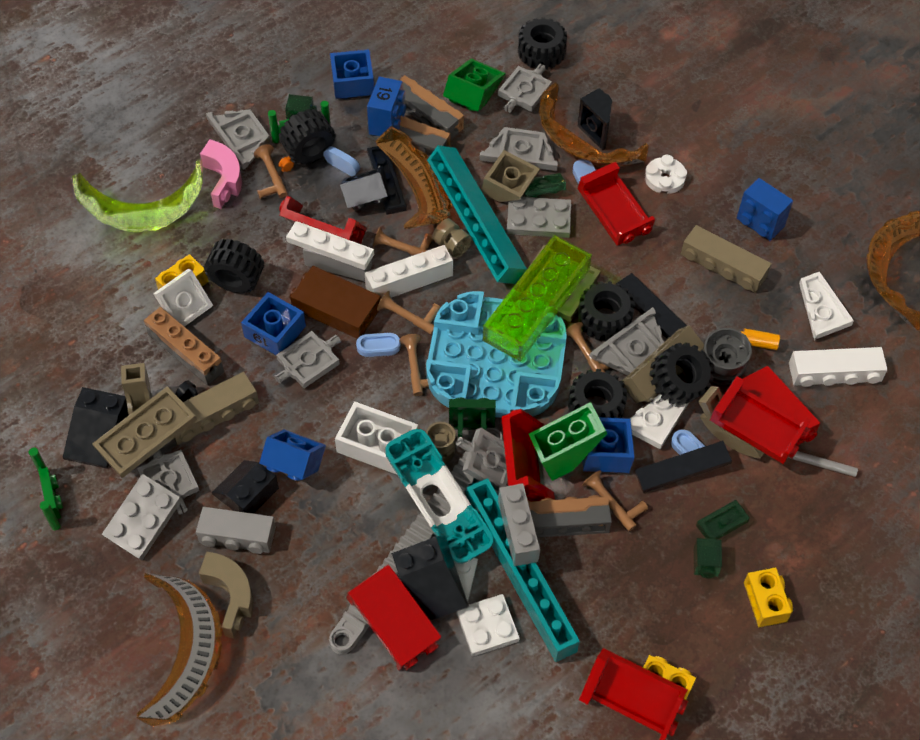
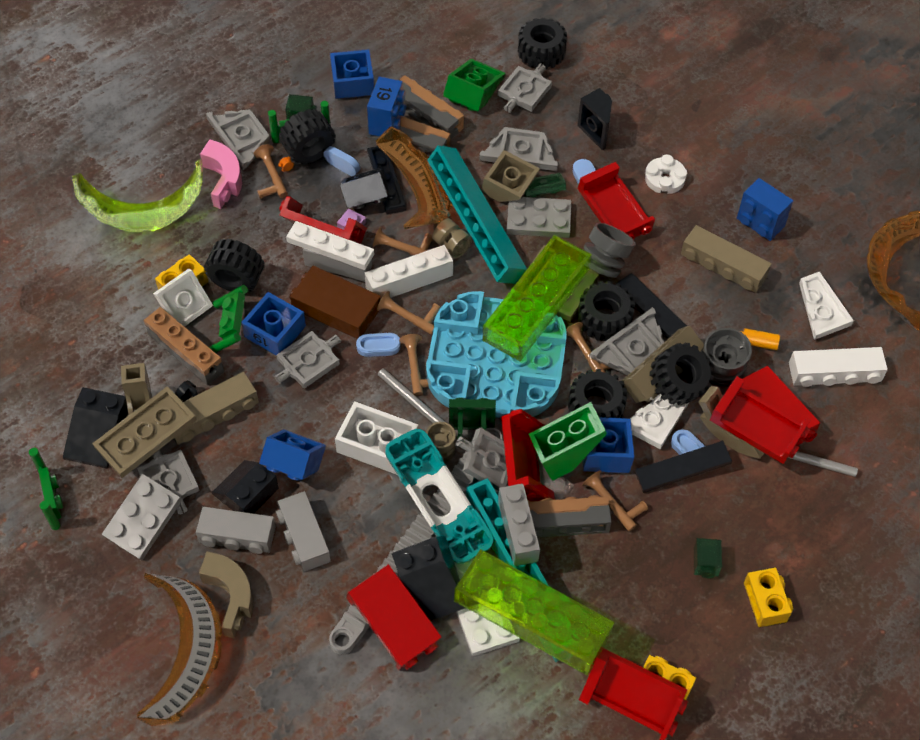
(231, 317): none -> green plate
(303, 532): none -> light grey brick
(350, 214): none -> lavender plate
(410, 397): none -> light grey bar
(533, 611): none -> clear neon green brick
(576, 146): clear orange windscreen -> none
(608, 249): none -> dark grey wheel
(723, 521): clear green plate -> none

